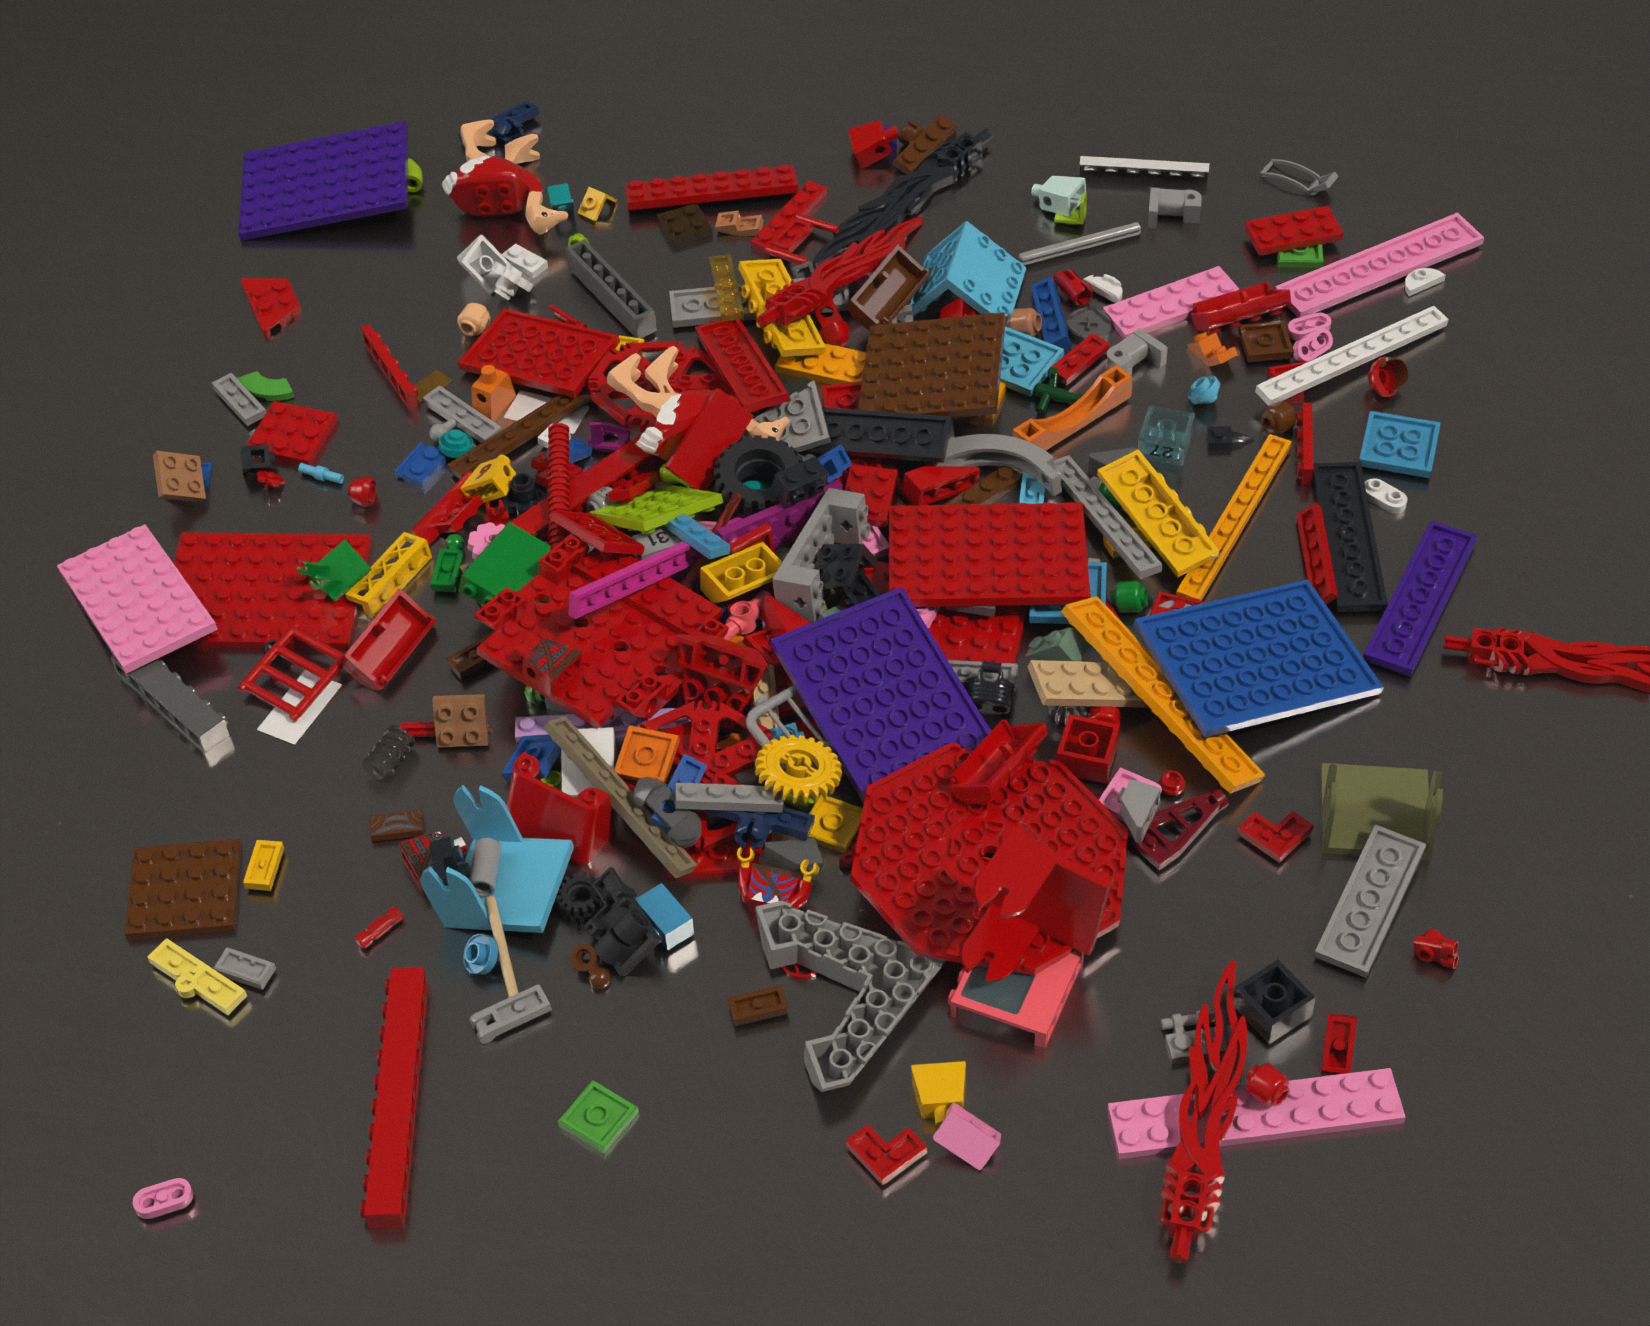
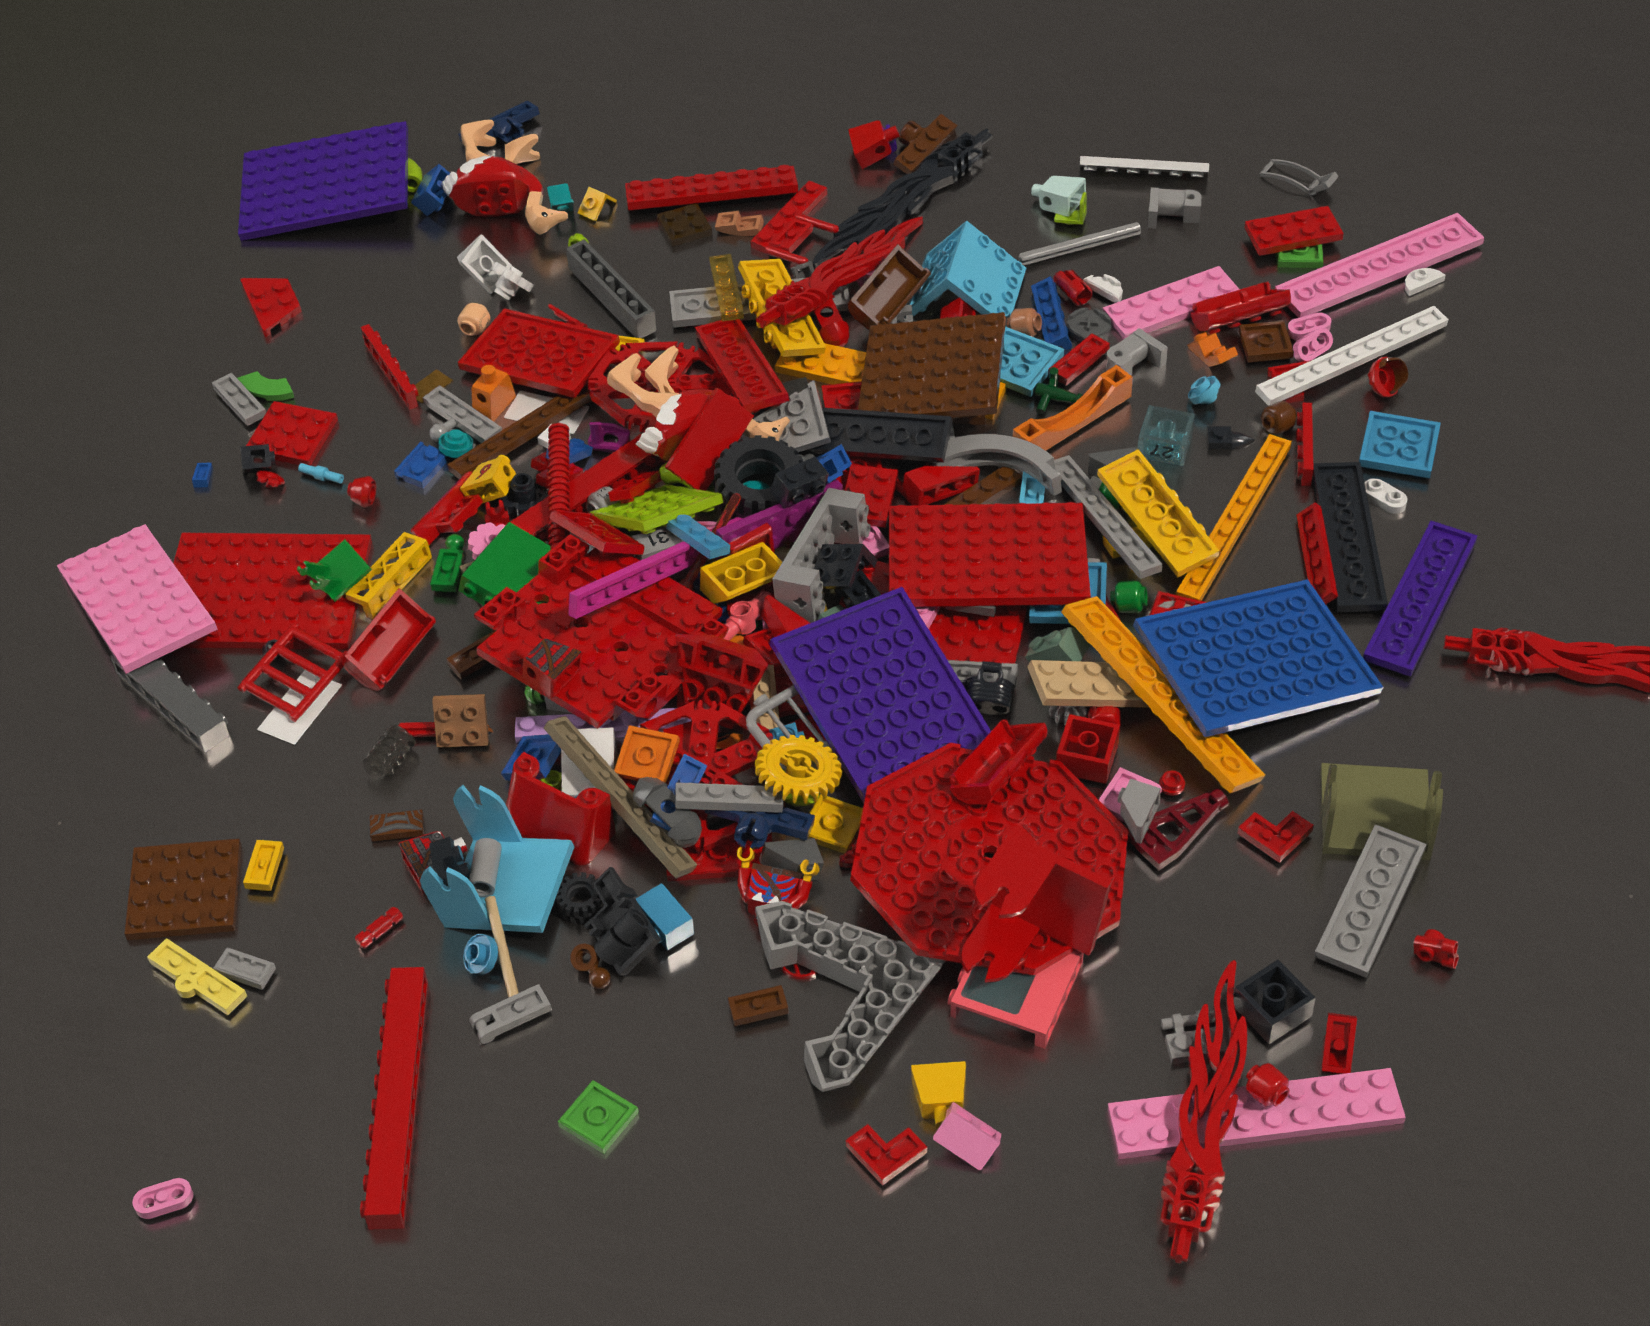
(179, 476): medium nougat plate -> none
(430, 193): none -> blue brick
(525, 261): white plate -> none

